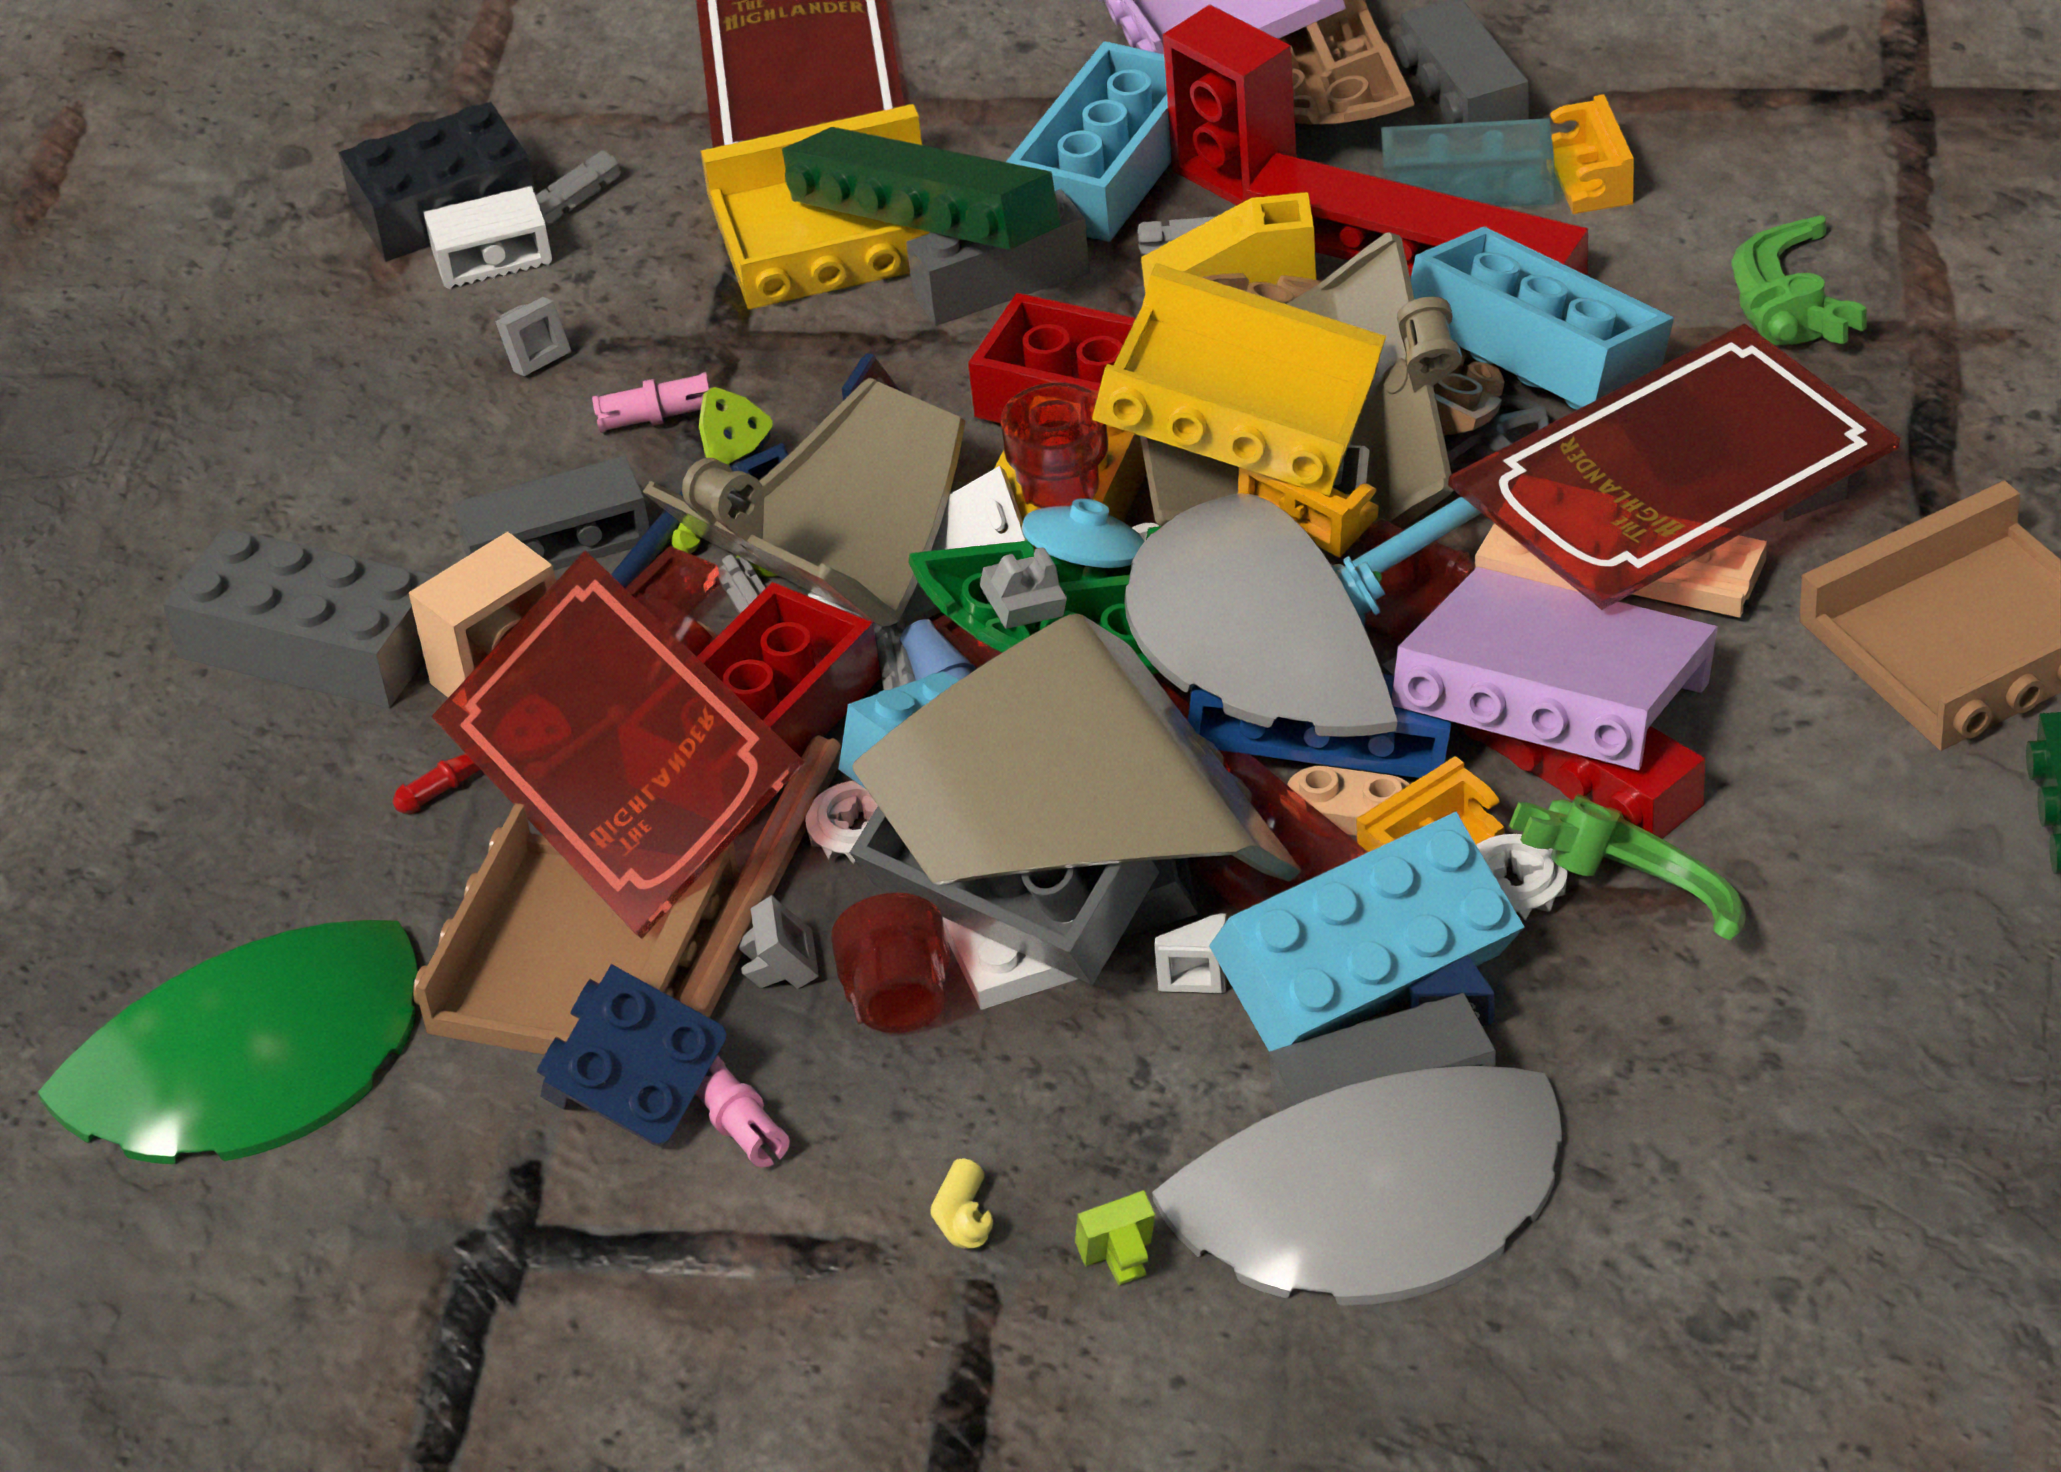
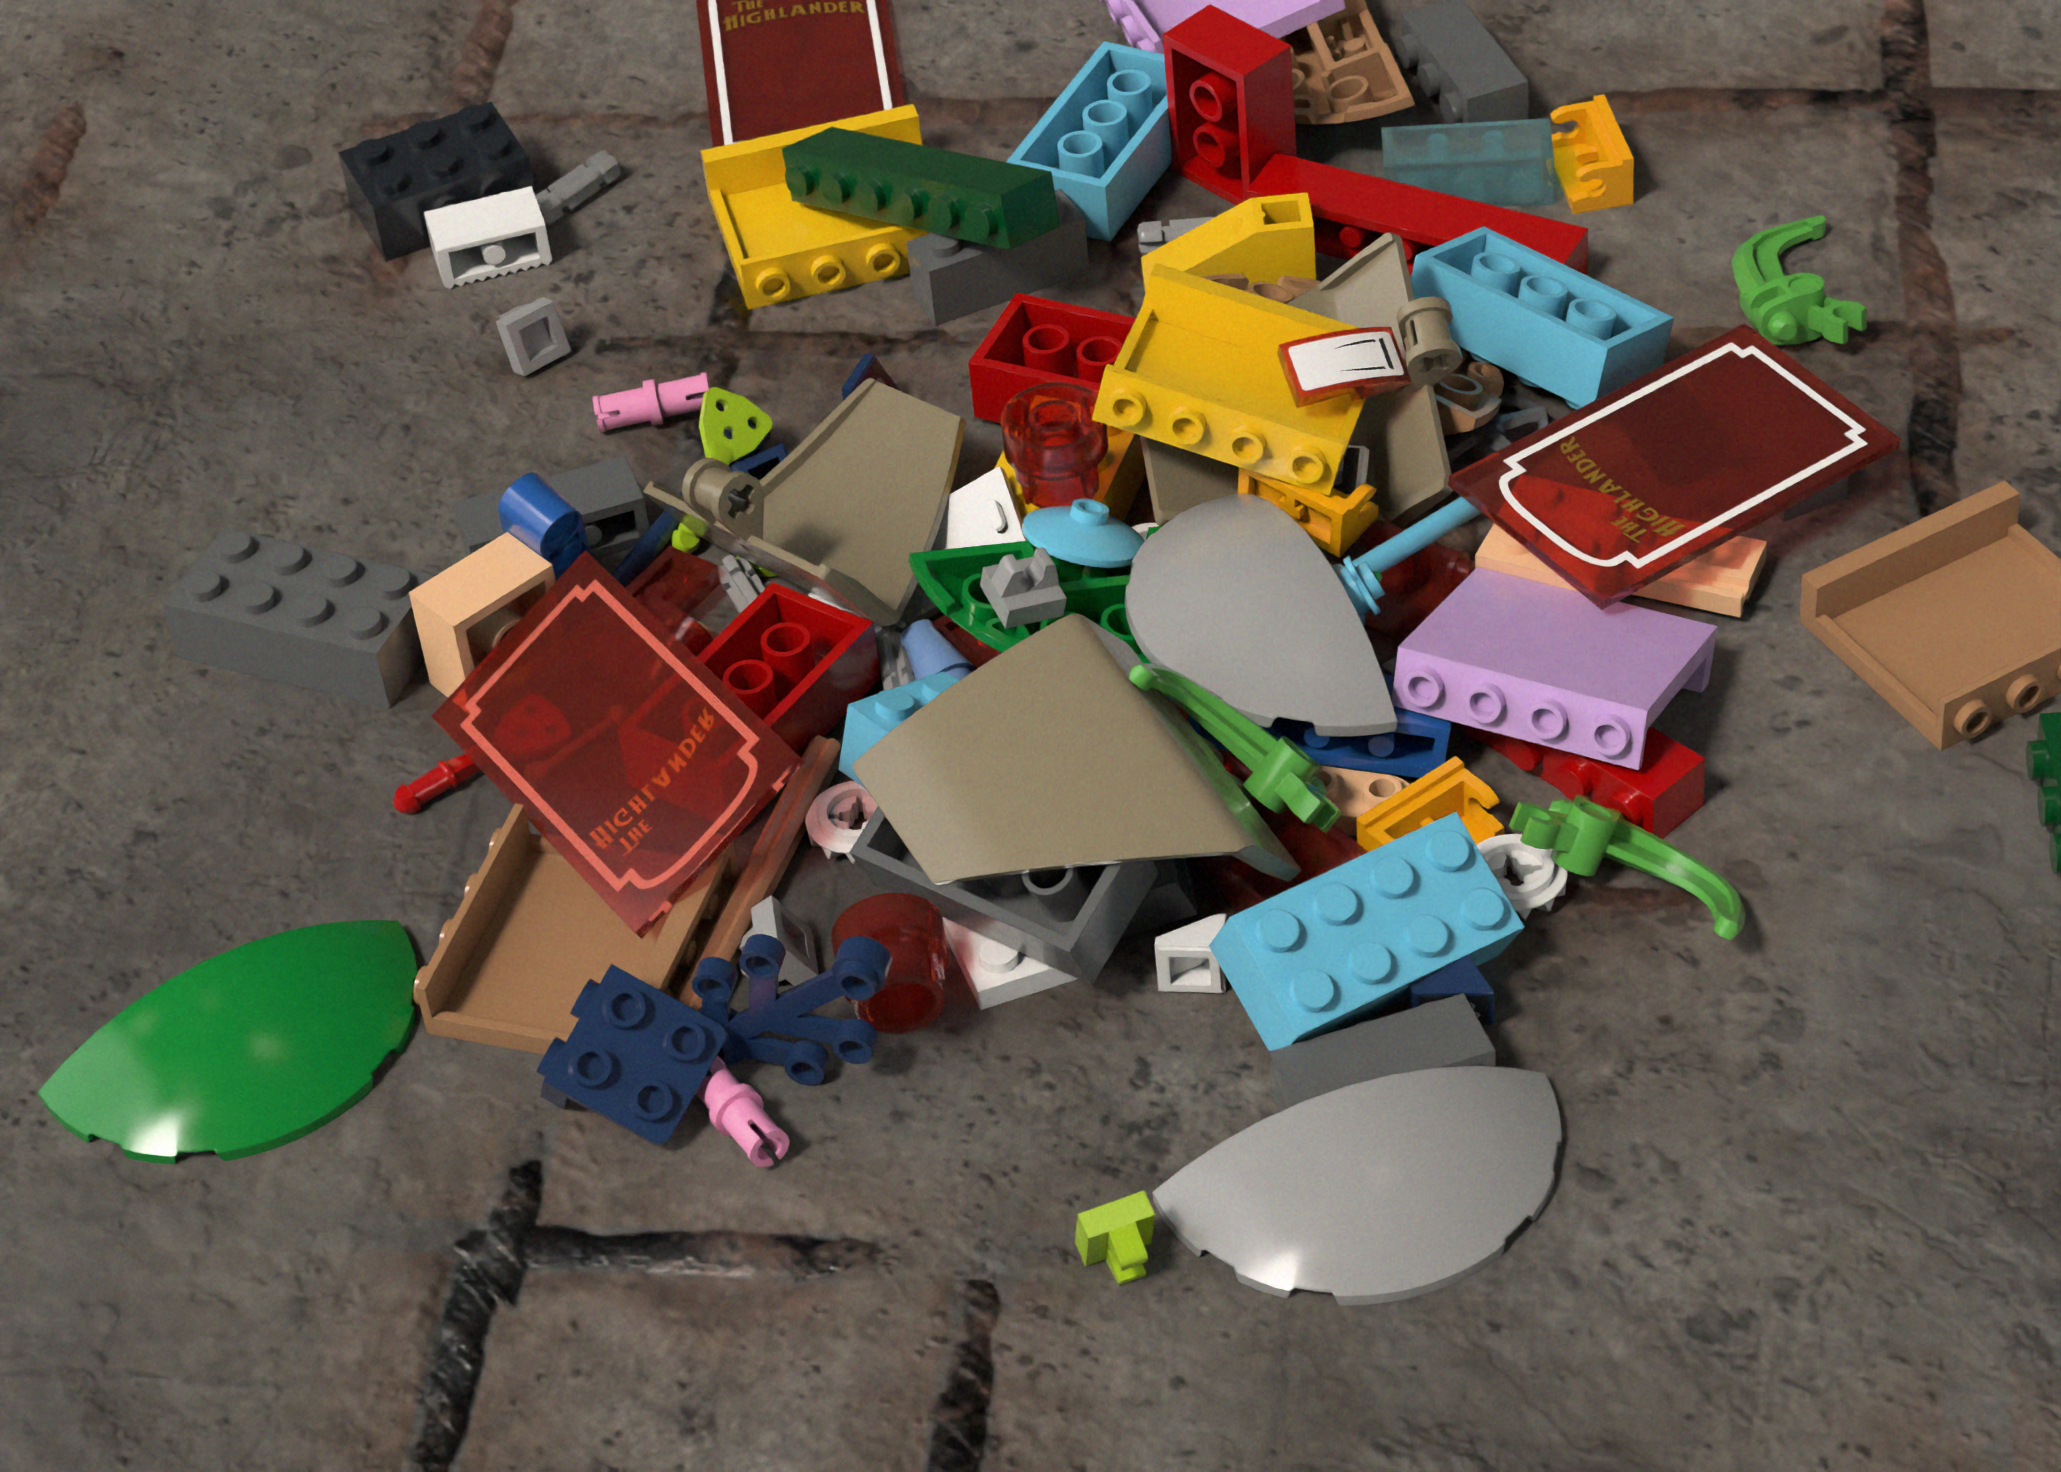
(543, 521): none -> blue beam
(856, 973): none -> dark blue plant
(955, 1210): light yellow arm -> none
(1281, 770): none -> bright green piece
(1343, 363): none -> slope

